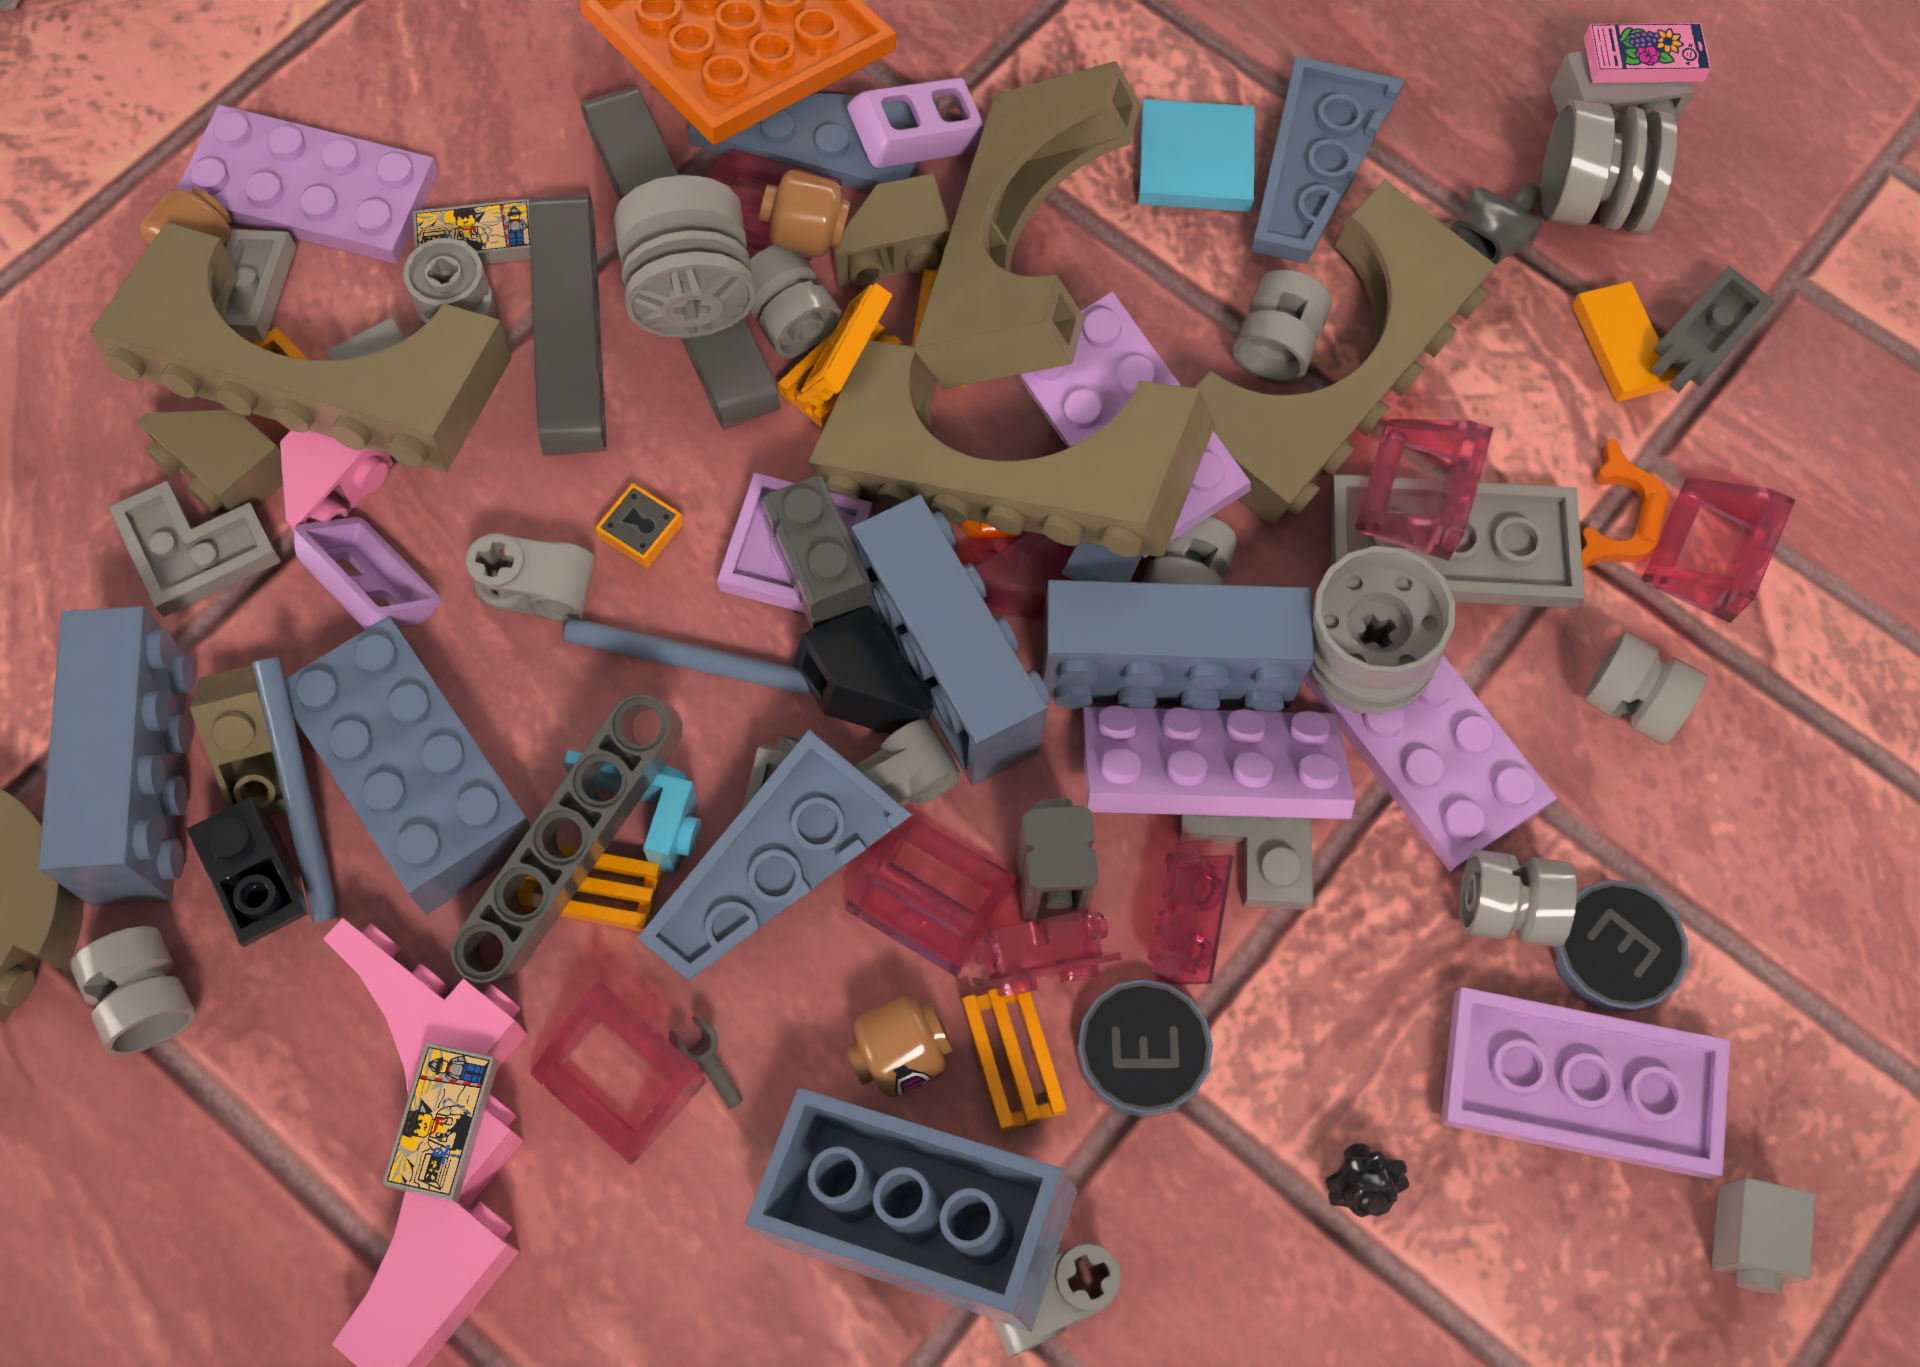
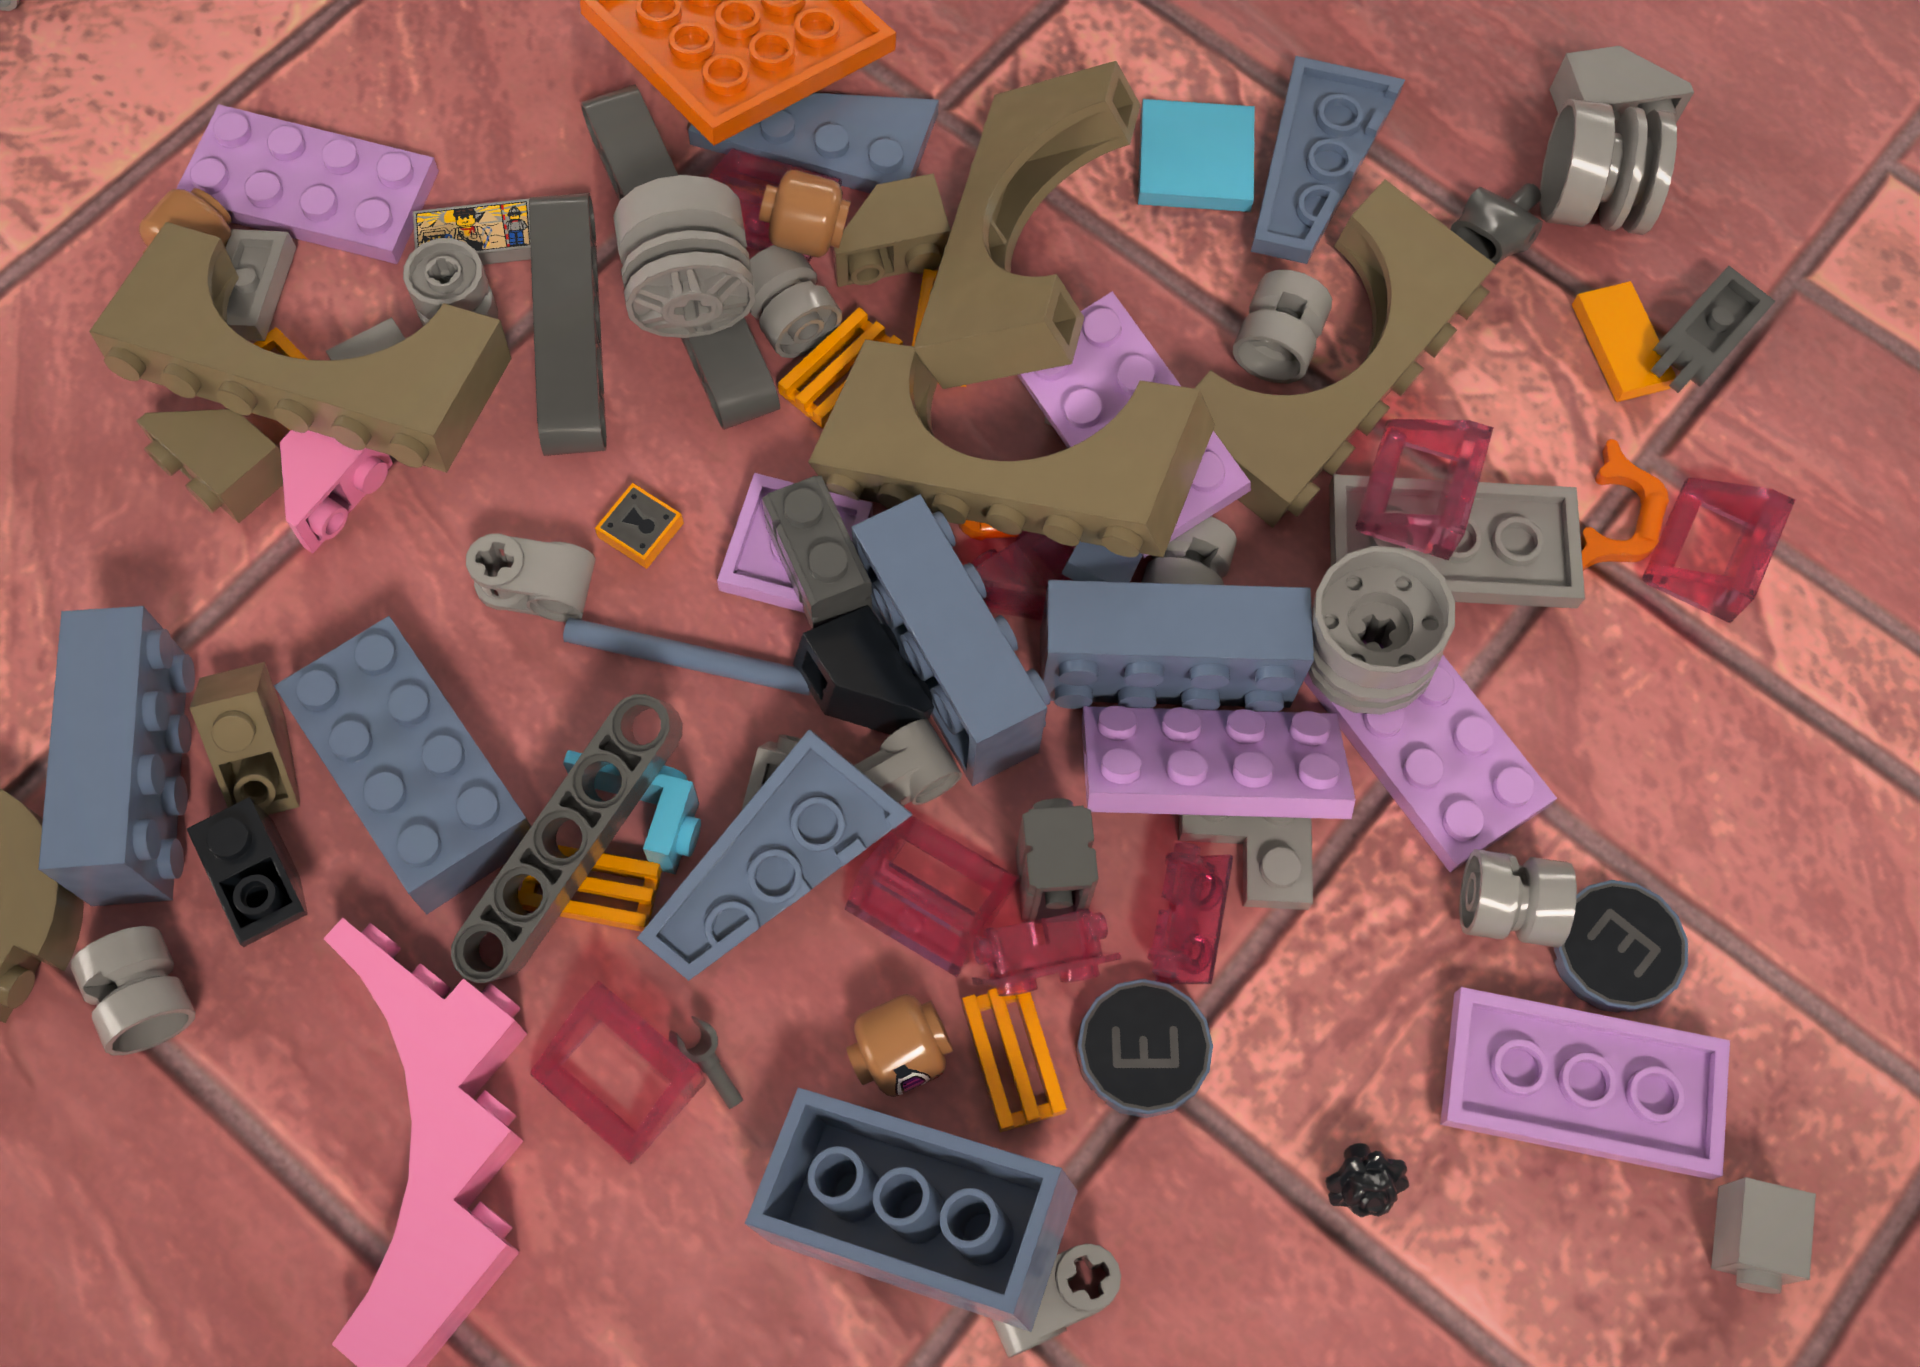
(189, 562): light grey plate -> none
(295, 789): sand blue bar -> none
(382, 571): lavender piece -> none
(441, 1122): tile -> none
(845, 344): light orange tile -> none
(931, 138): lavender piece -> none
(1645, 688): light grey wheel -> none
(1647, 53): tile -> none

